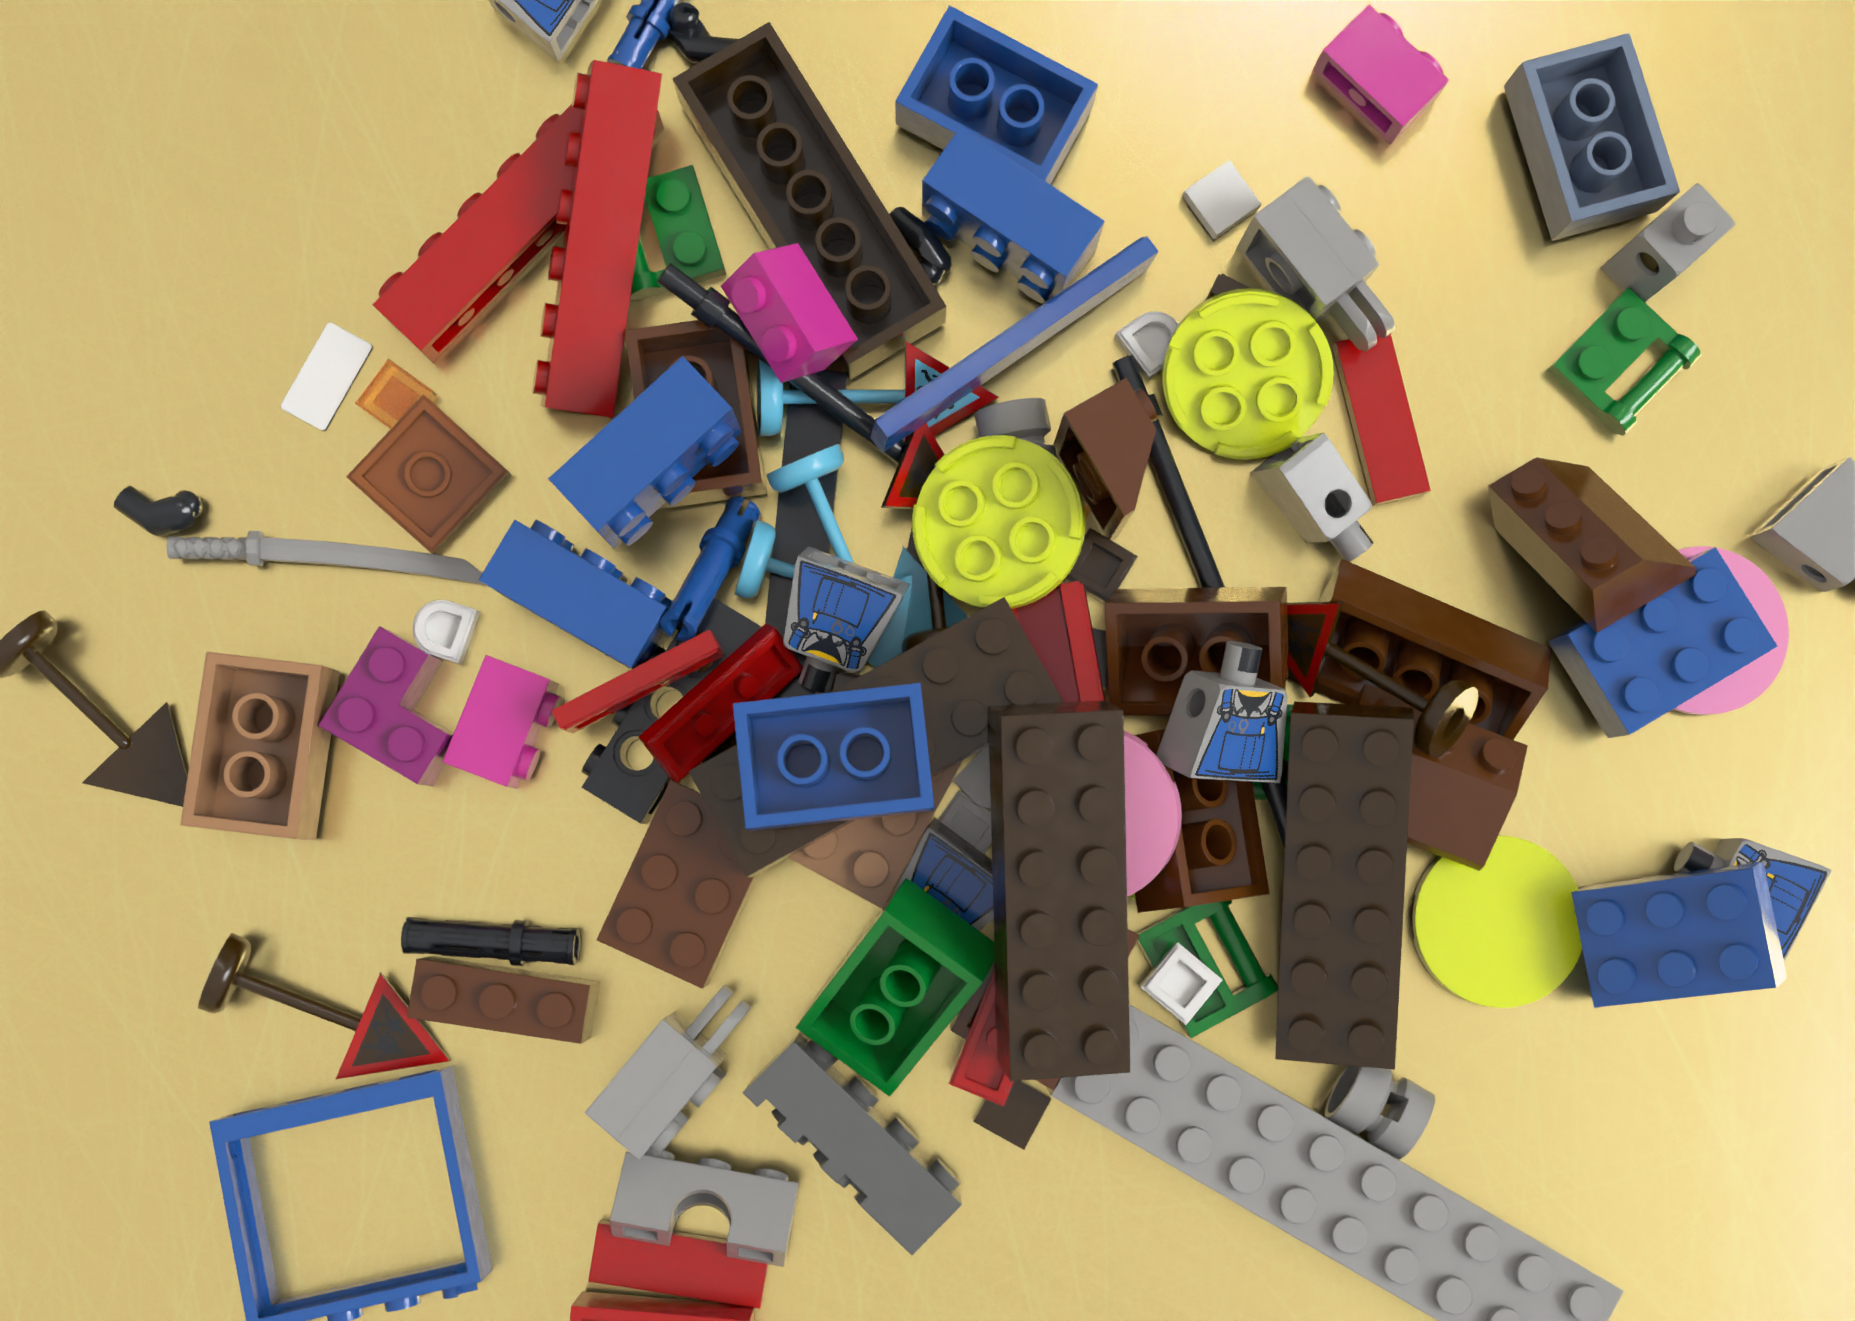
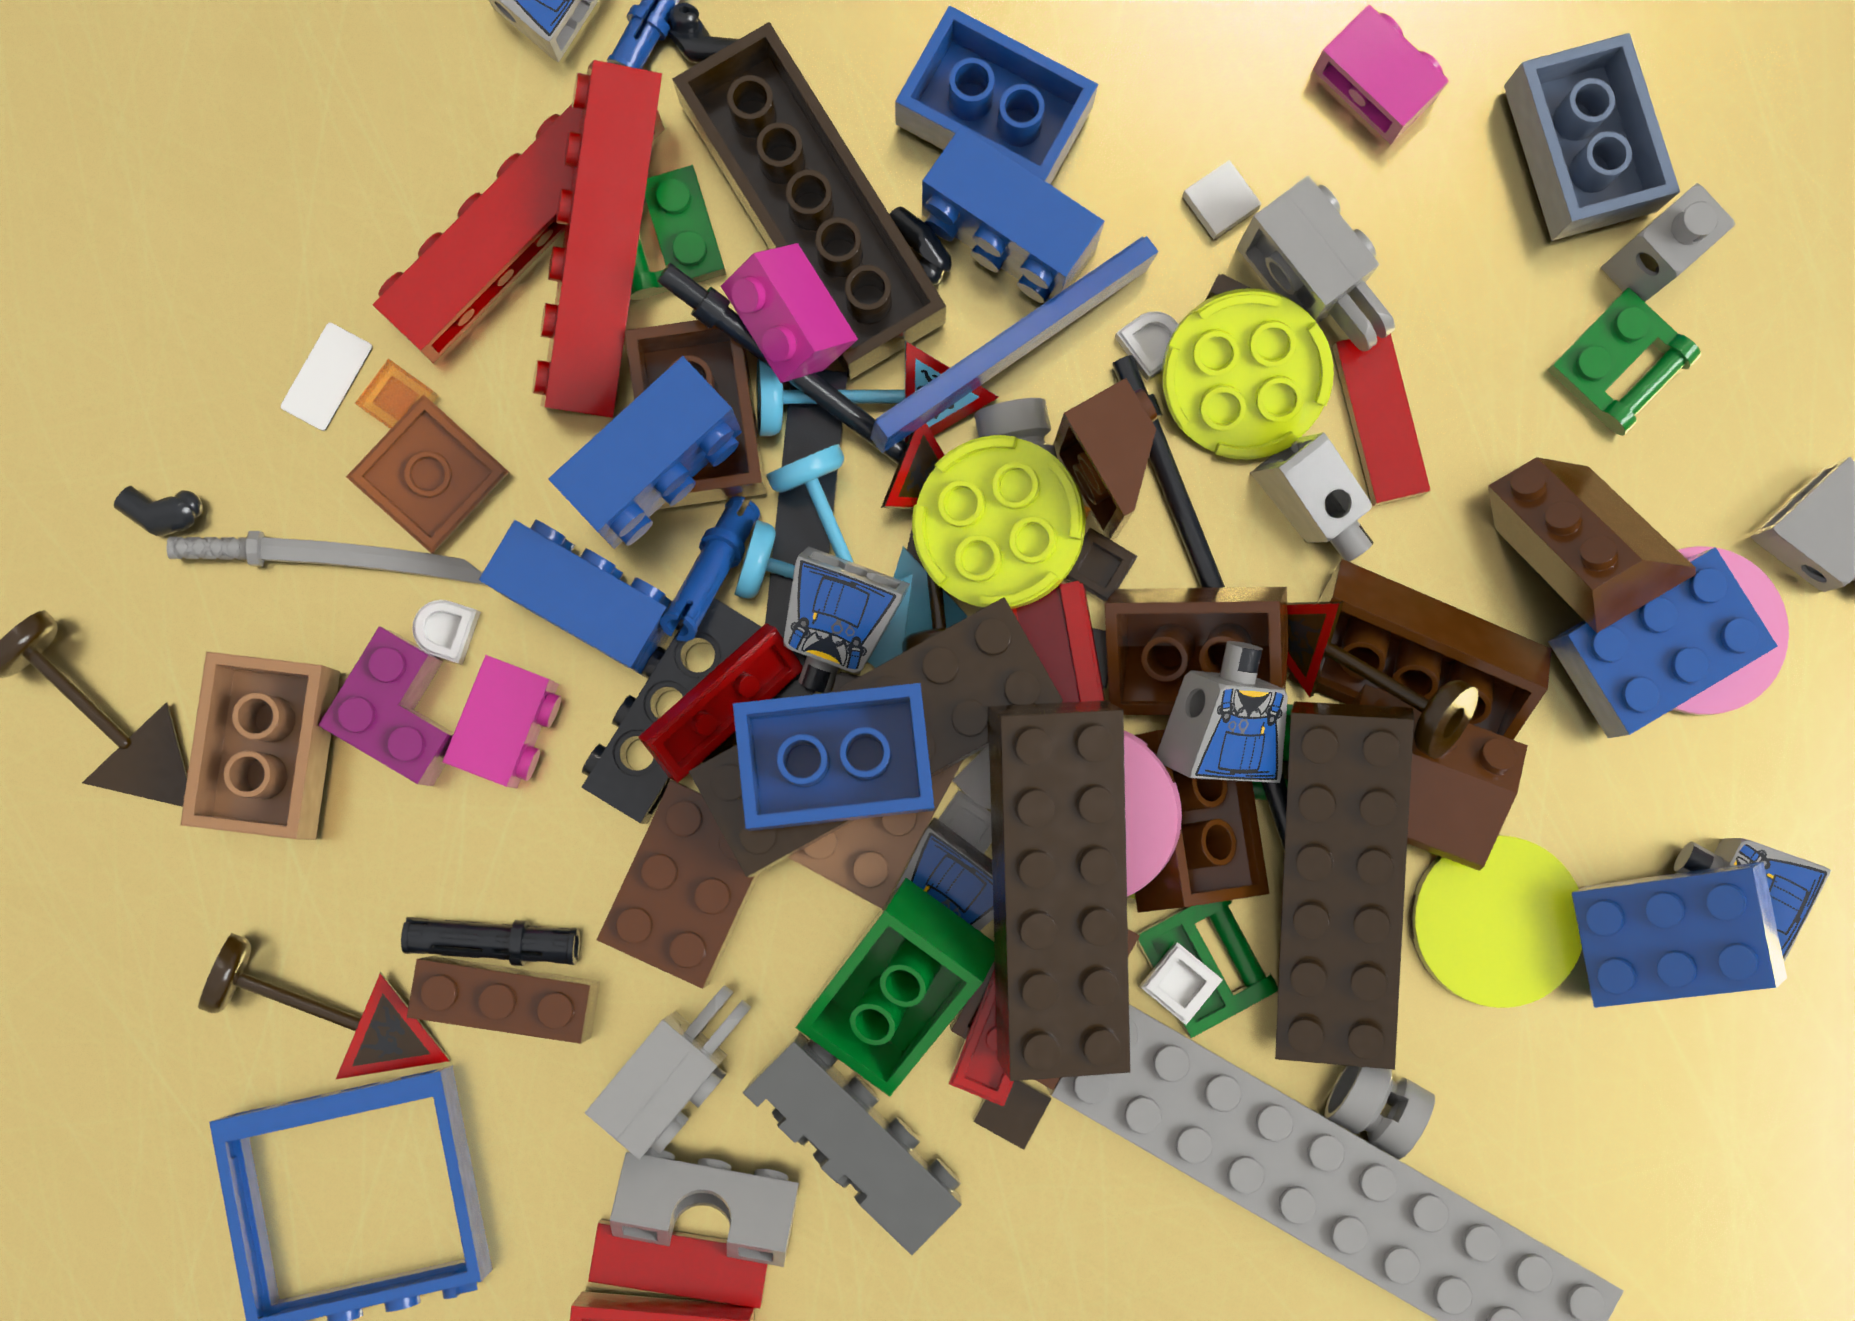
(638, 682): red tile -> none

